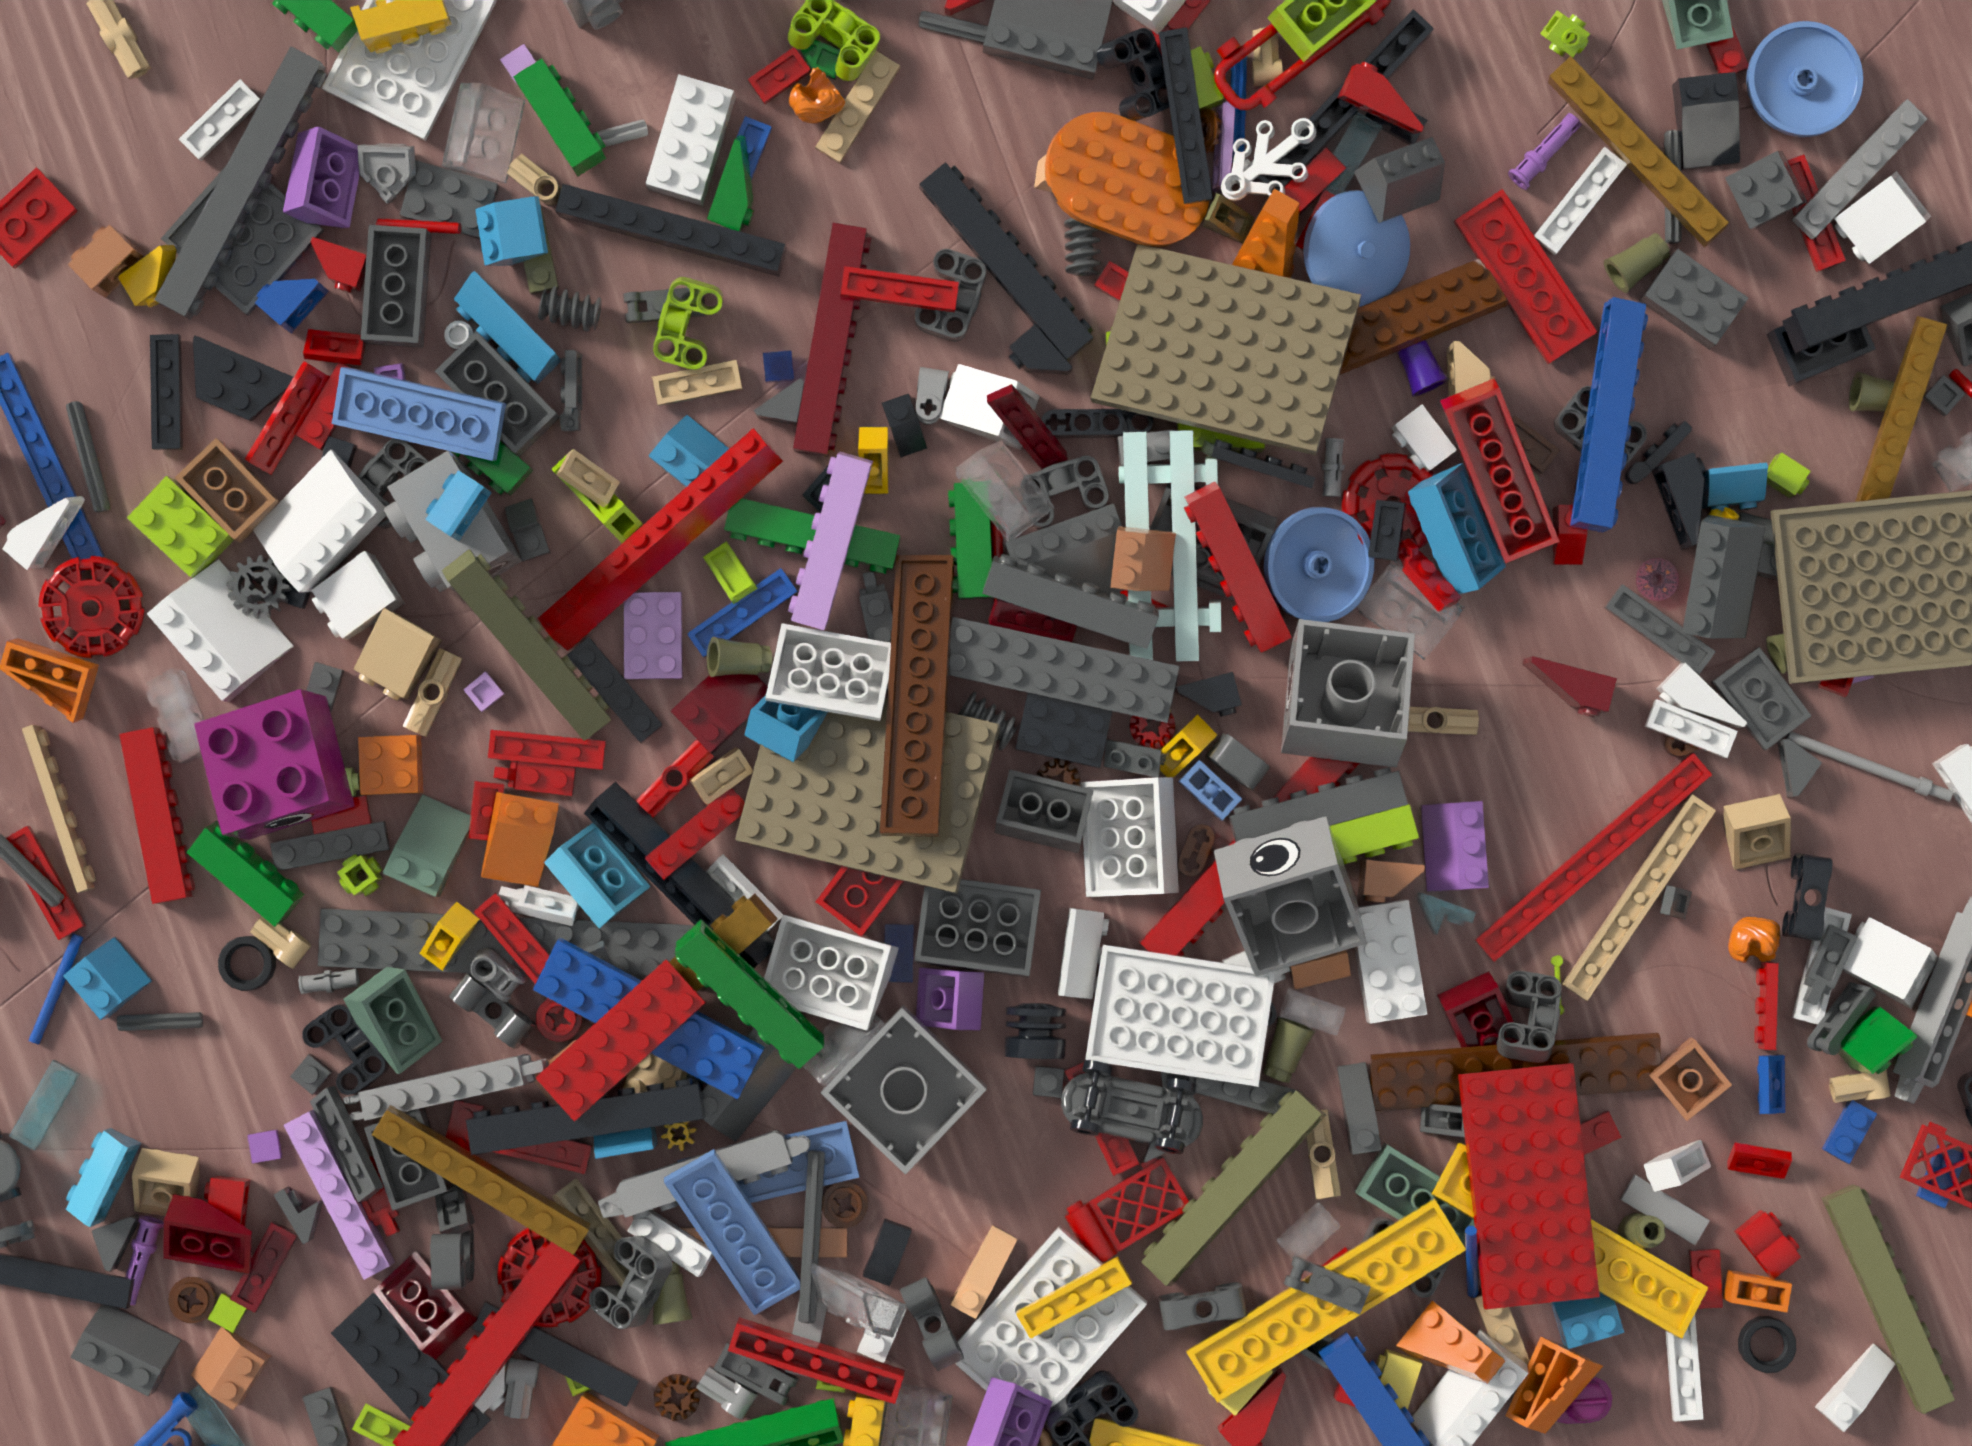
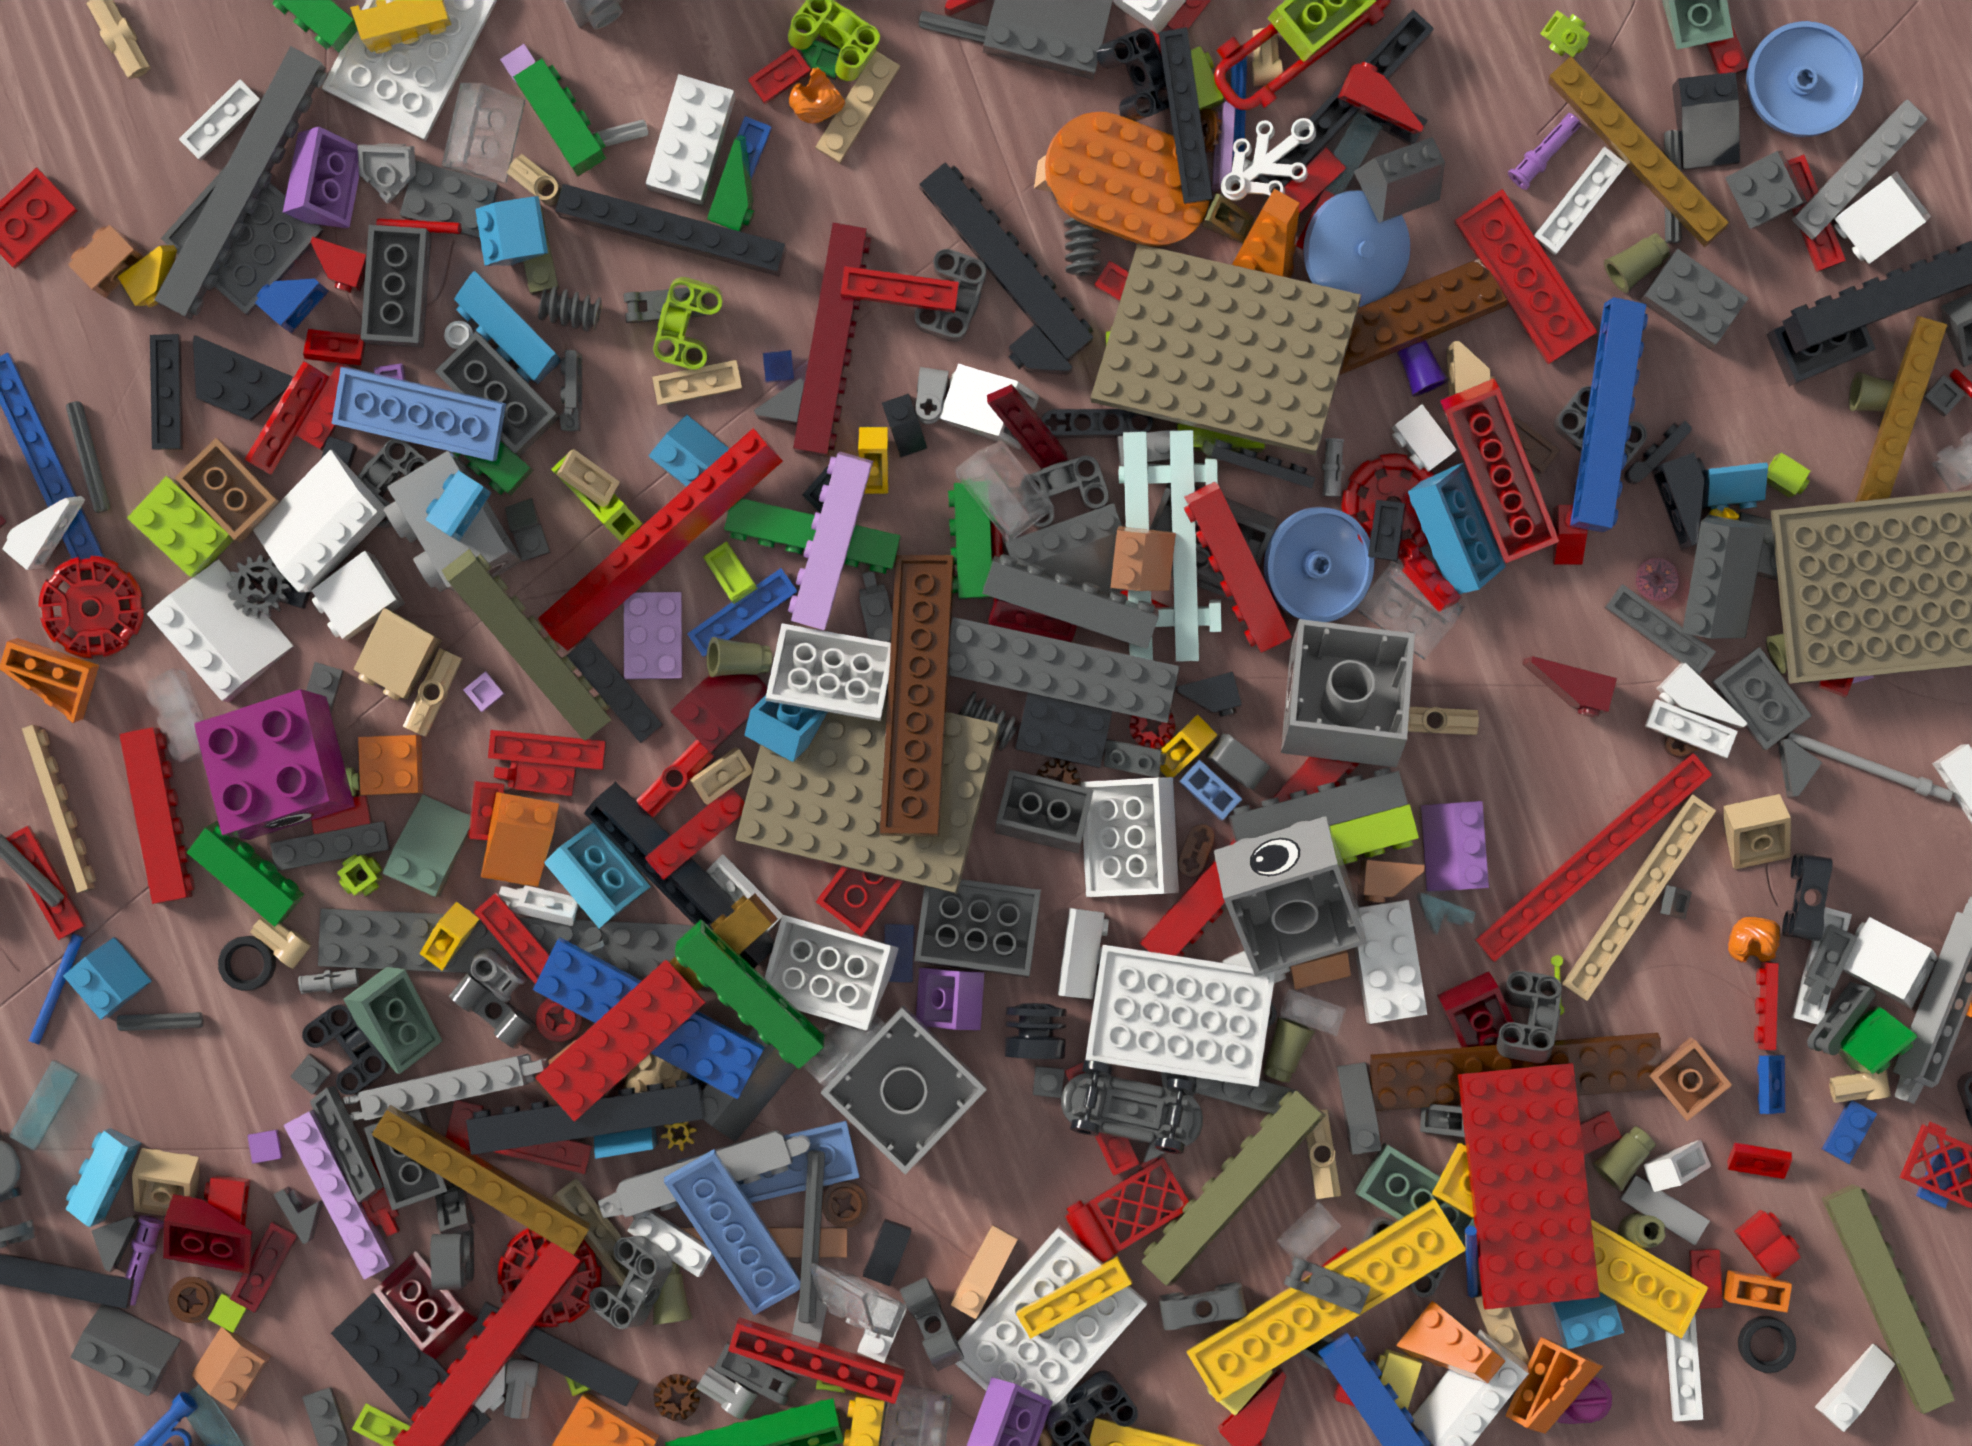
(1624, 1158): none -> olive plant

